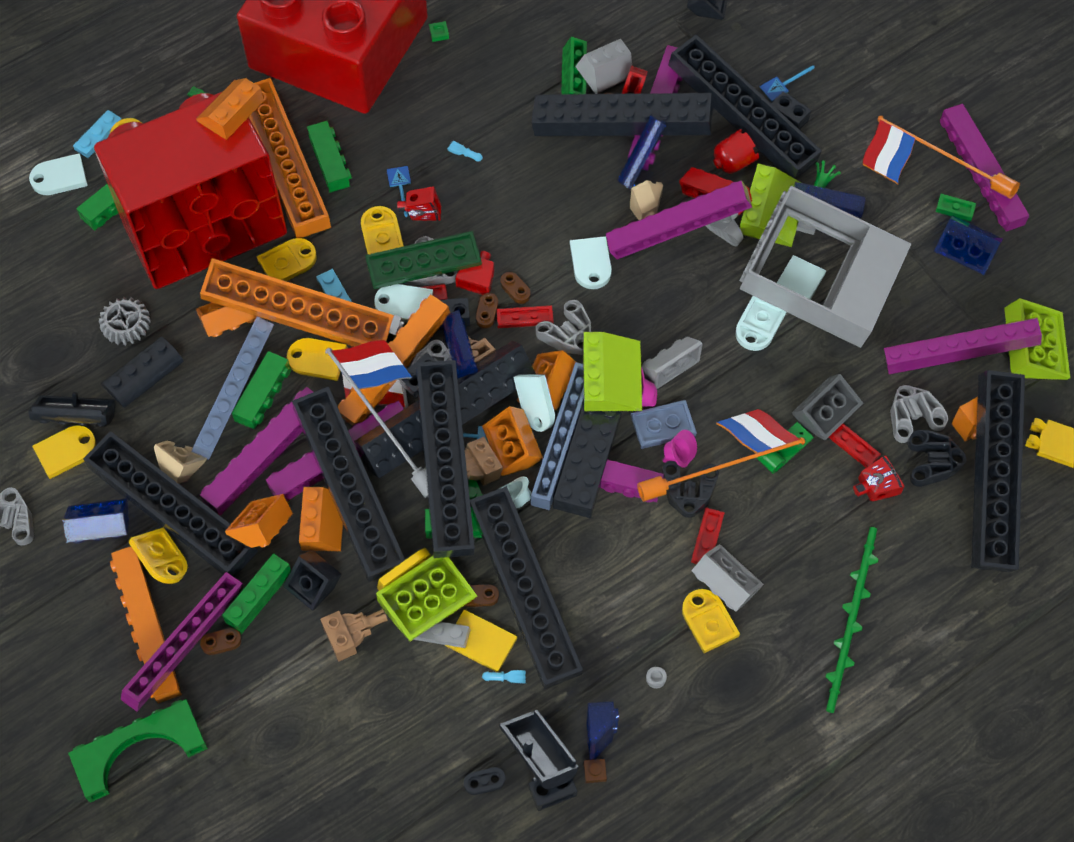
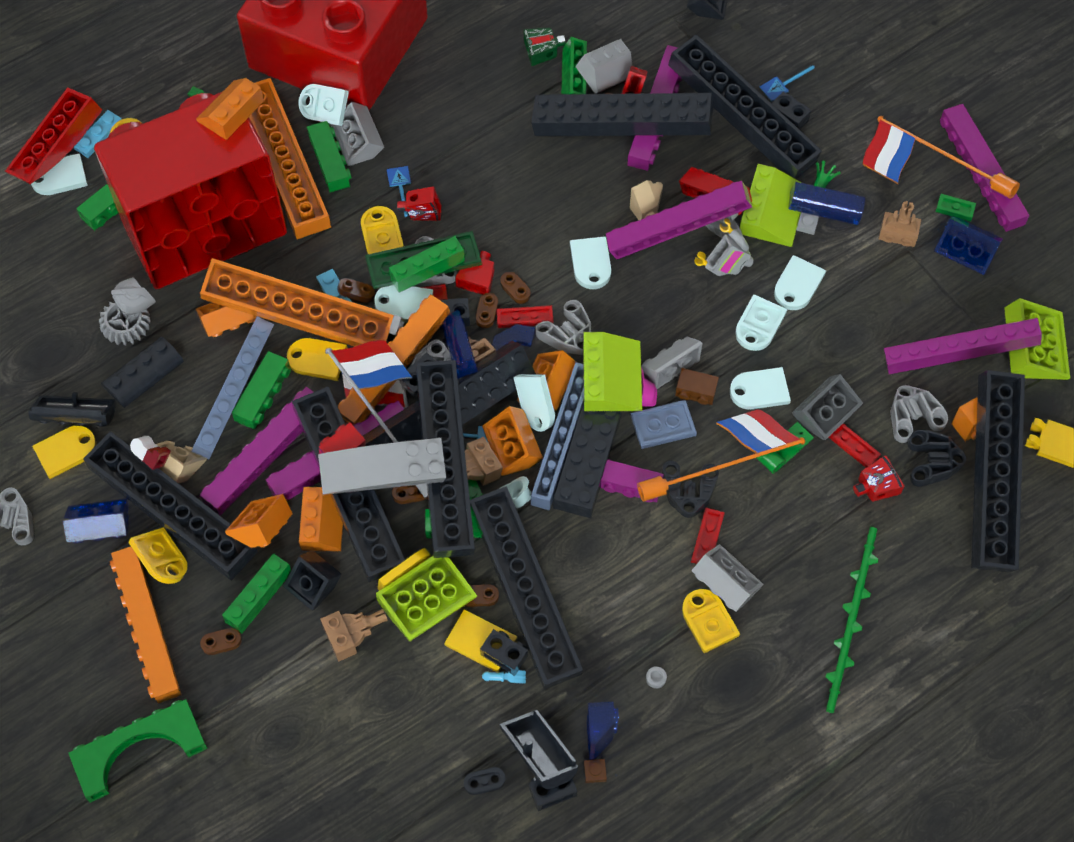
(55, 136): none -> red slope
(131, 297): none -> light grey helmet
(149, 452): none -> leg
(181, 642): magenta brick -> none
(287, 260): yellow tile -> none
(325, 103): none -> light aqua tile
(345, 438): none -> red brick
(355, 290): none -> reddish brown plate
(358, 135): none -> light grey slope
(382, 466): none -> light grey slope
(411, 494): none -> reddish brown plate
(426, 264): none -> green brick
(439, 31): green plate -> none
(446, 634): light grey plate -> none
(459, 149): medium azure piece -> none
(500, 656): none -> black brick
(517, 333): none -> clear blue tile
(541, 44): none -> dark green torso
(641, 152): clear blue brick -> none
(681, 449): dark pink piece -> none
(696, 386): none -> reddish brown brick
(729, 254): none -> light grey torso
(735, 152): red cylinder -> none
(761, 389): none -> light aqua tile
(861, 280): light grey panel -> none
(900, 227): none -> medium nougat brick

